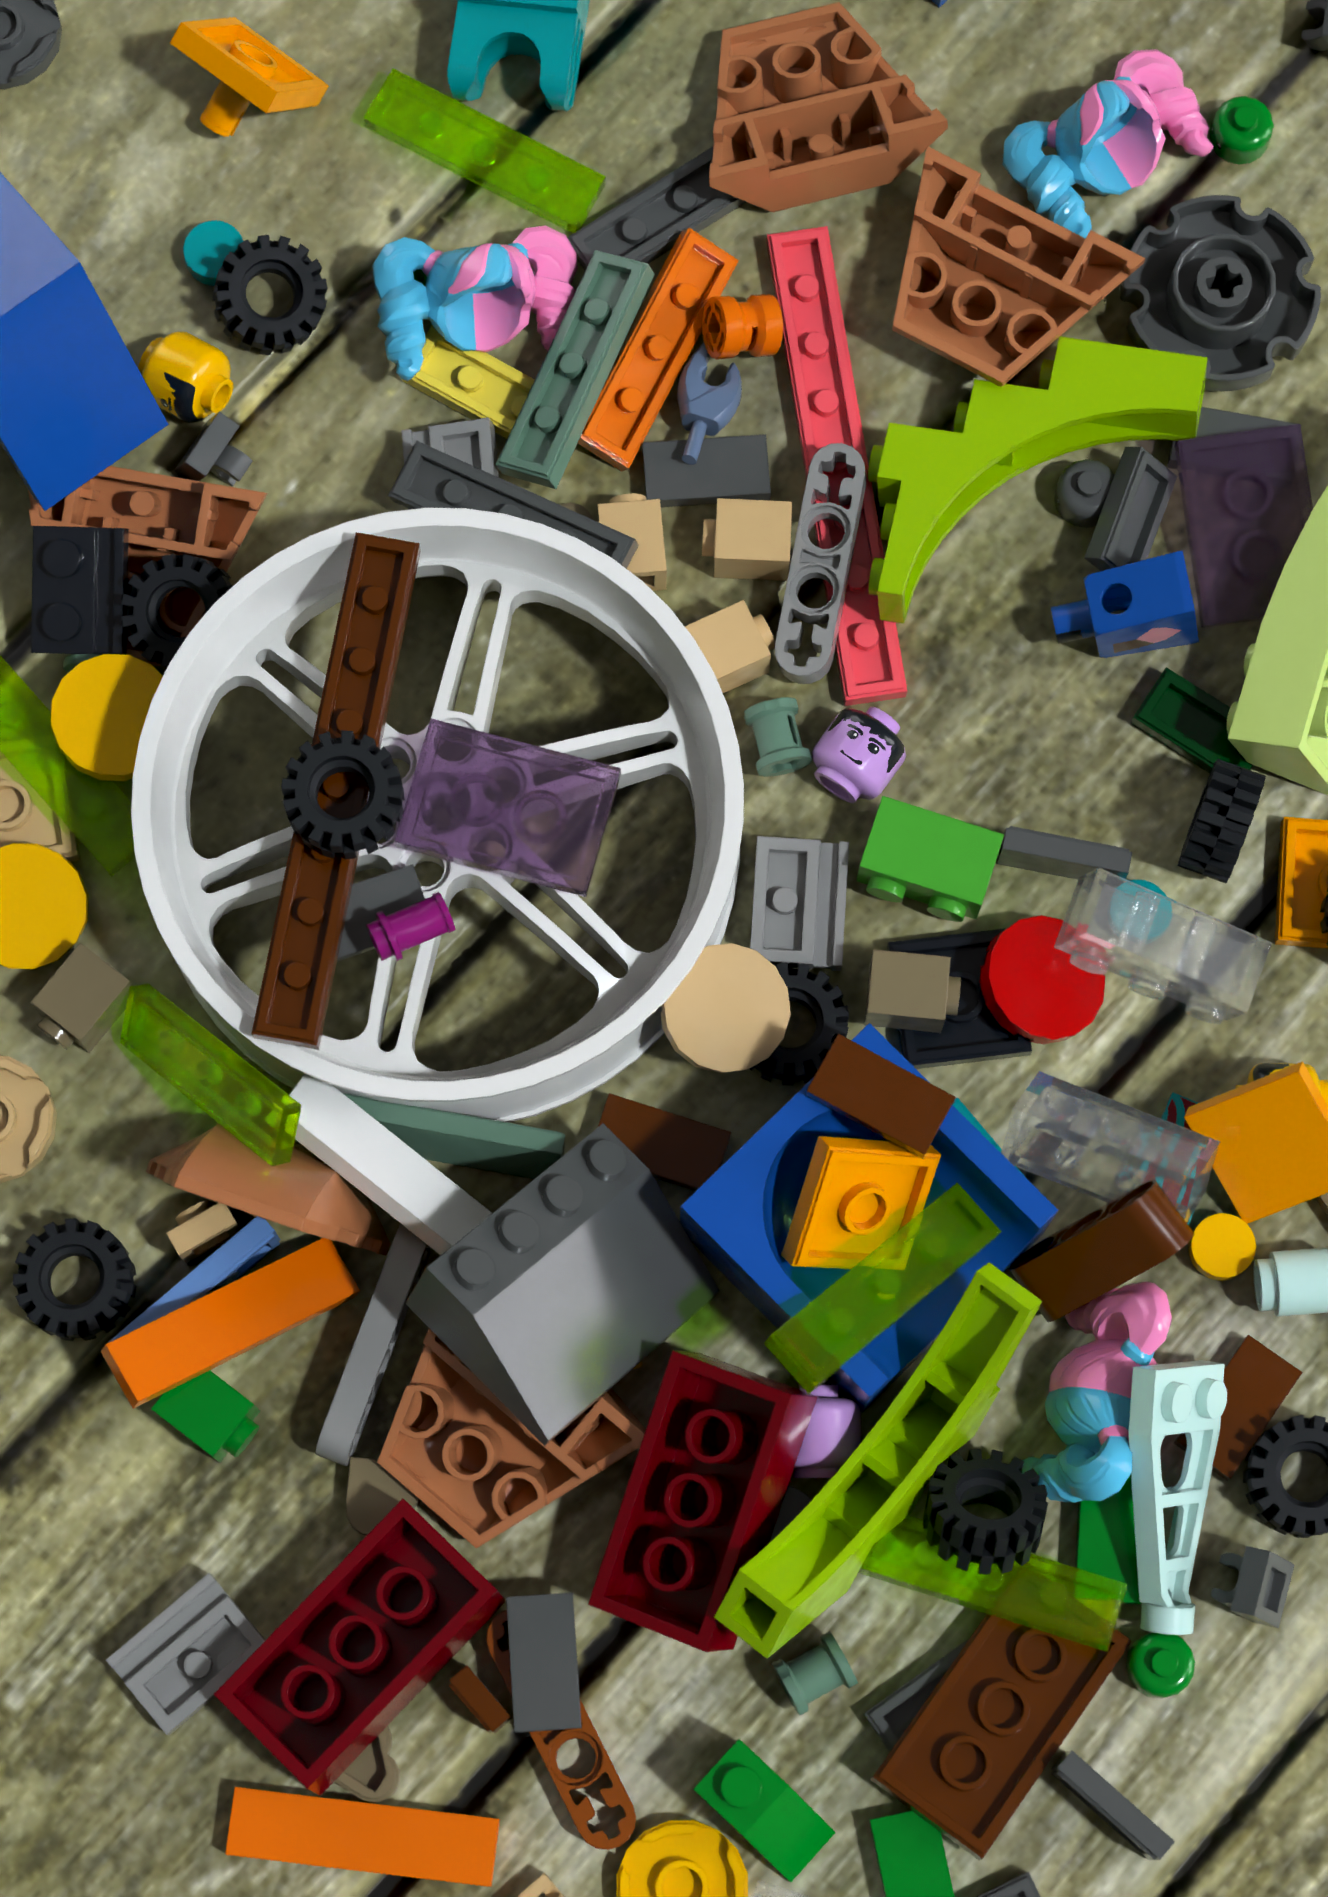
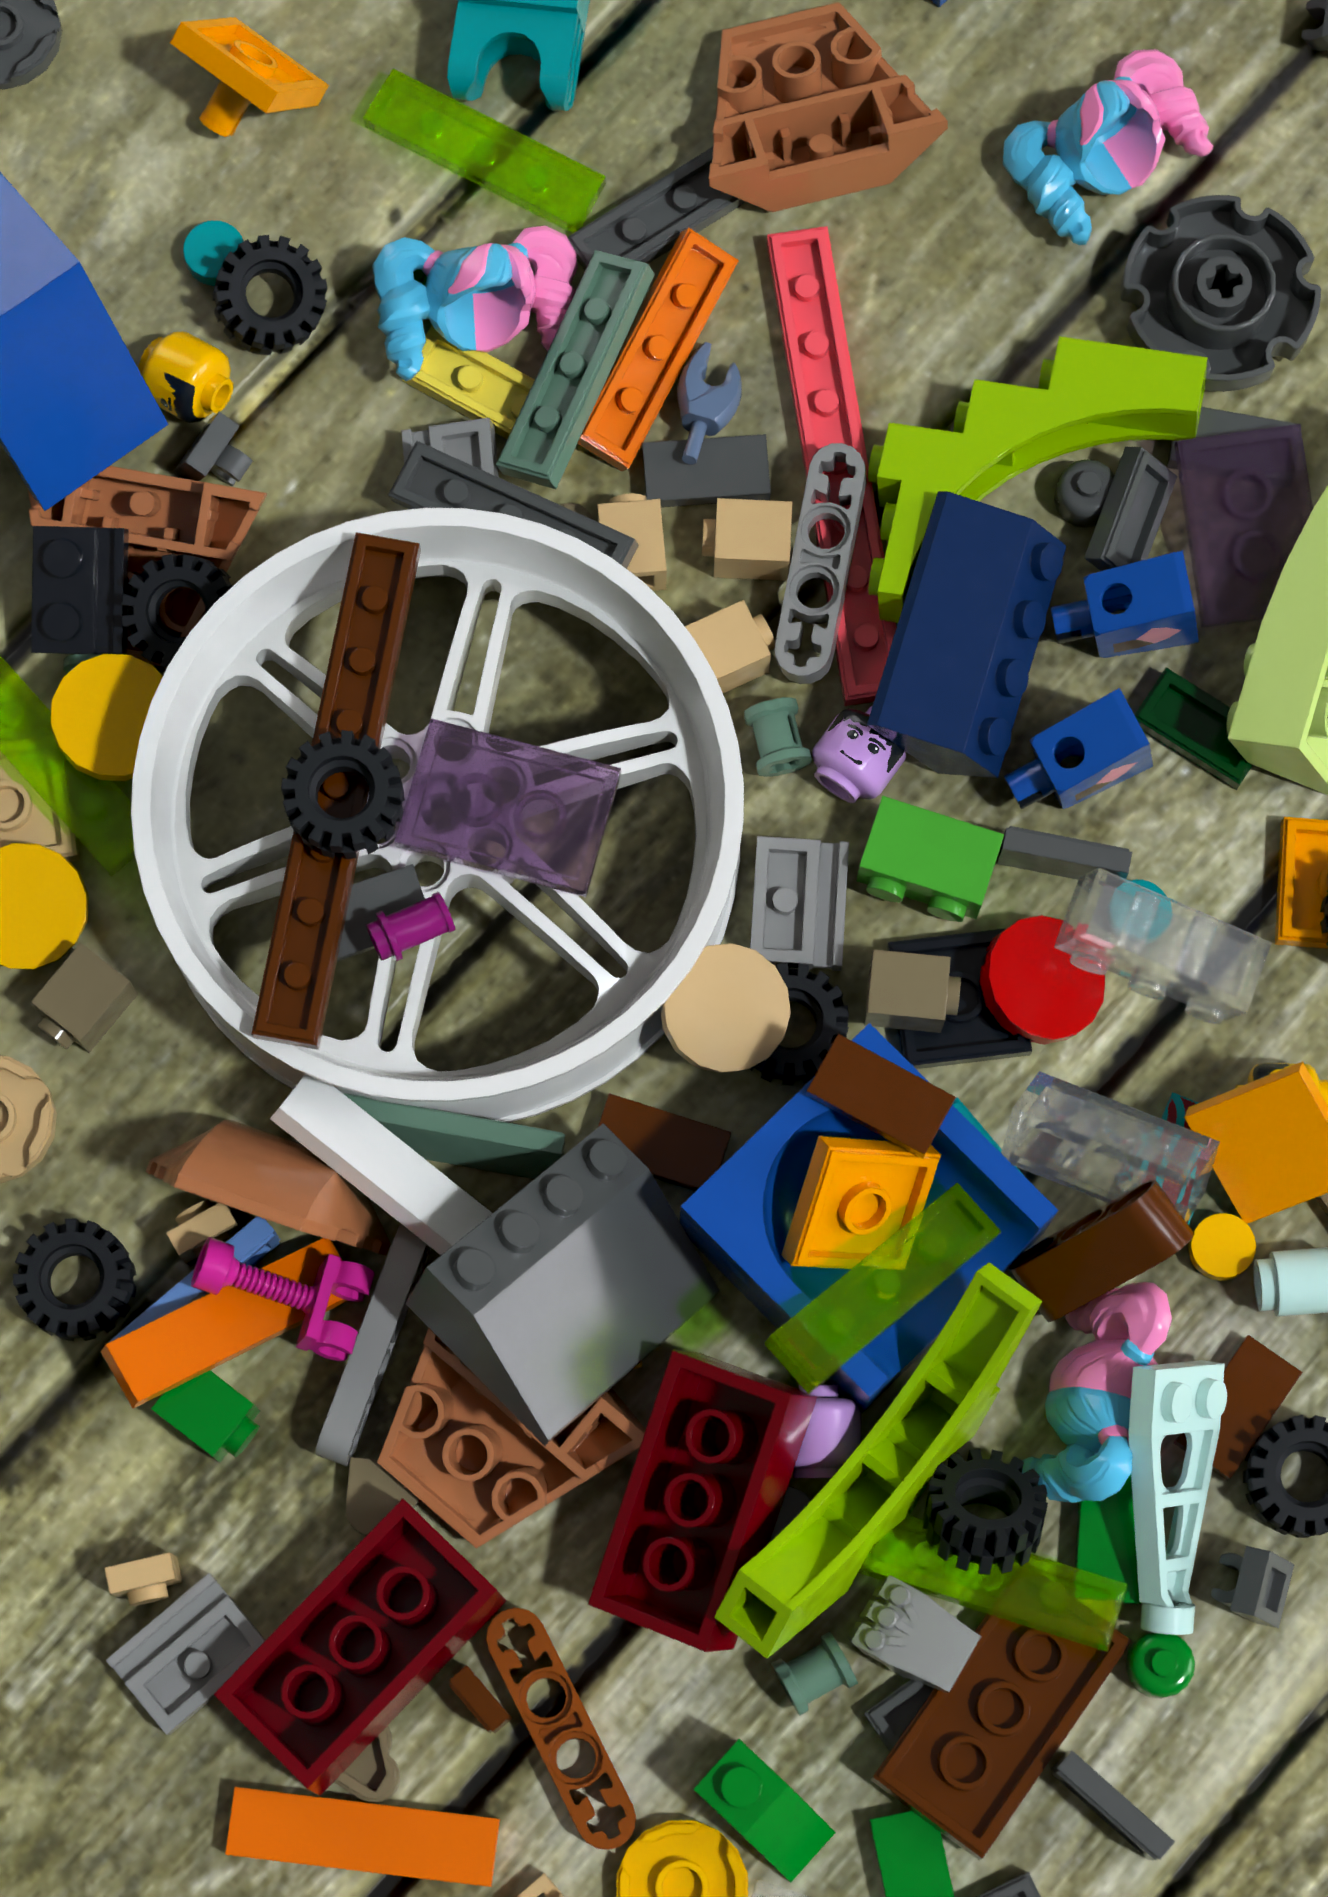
(144, 1578): none -> tan plate
(210, 1074): clear neon green tile -> none
(344, 1279): none -> dark pink bar
(543, 1662): dark grey tile -> none
(742, 326): orange wheel -> none
(913, 1635): none -> light grey hand
(967, 636): none -> dark blue slope
(993, 277): nougat wedge -> none
(1100, 734): none -> blue torso
(1221, 821): black tyre -> none
(1241, 130): green piece -> none

